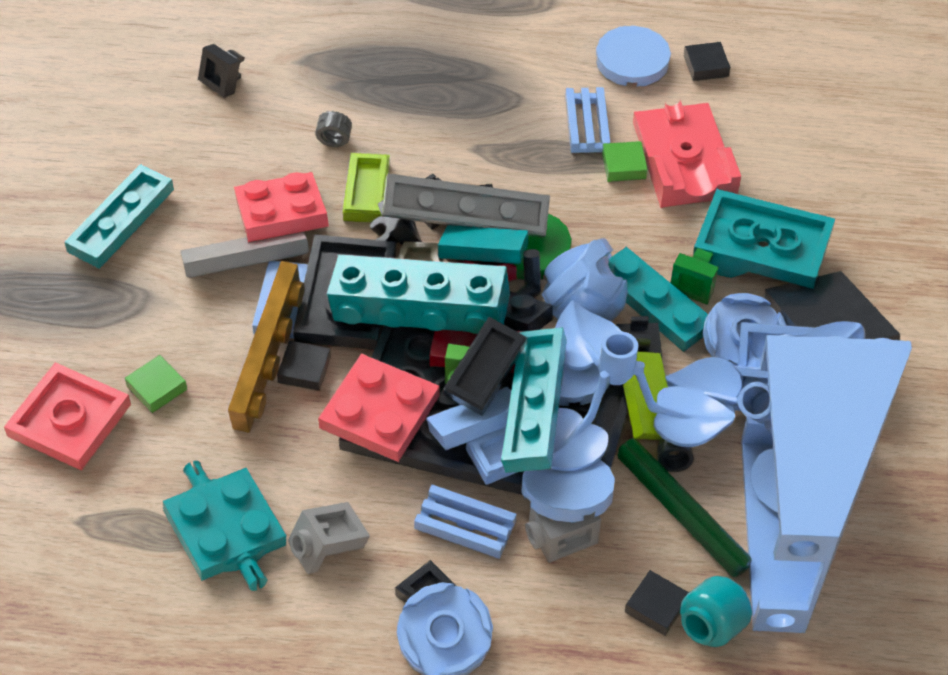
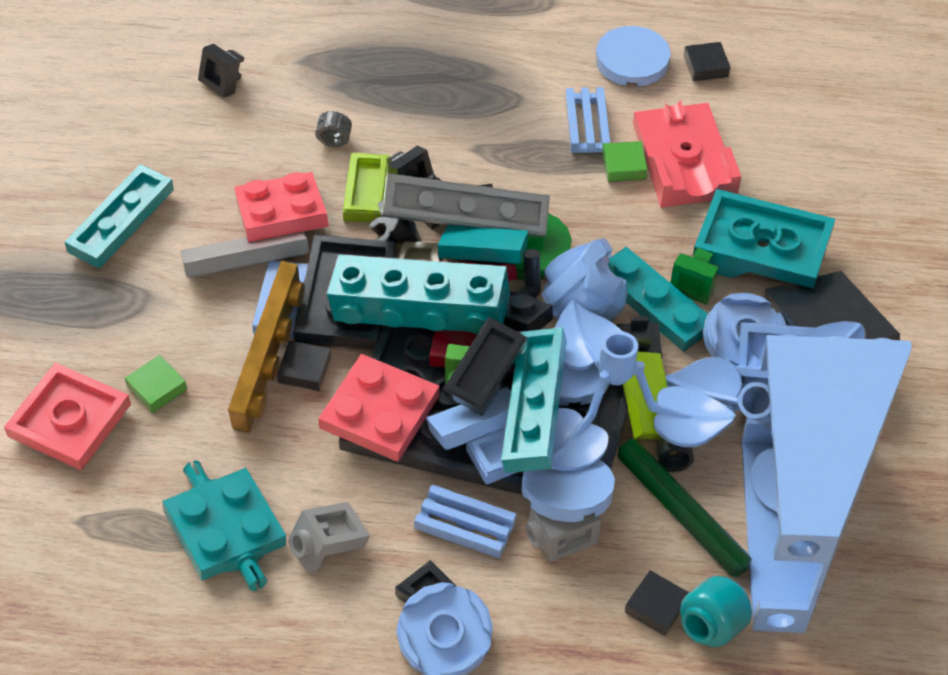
(412, 163): none -> black tile

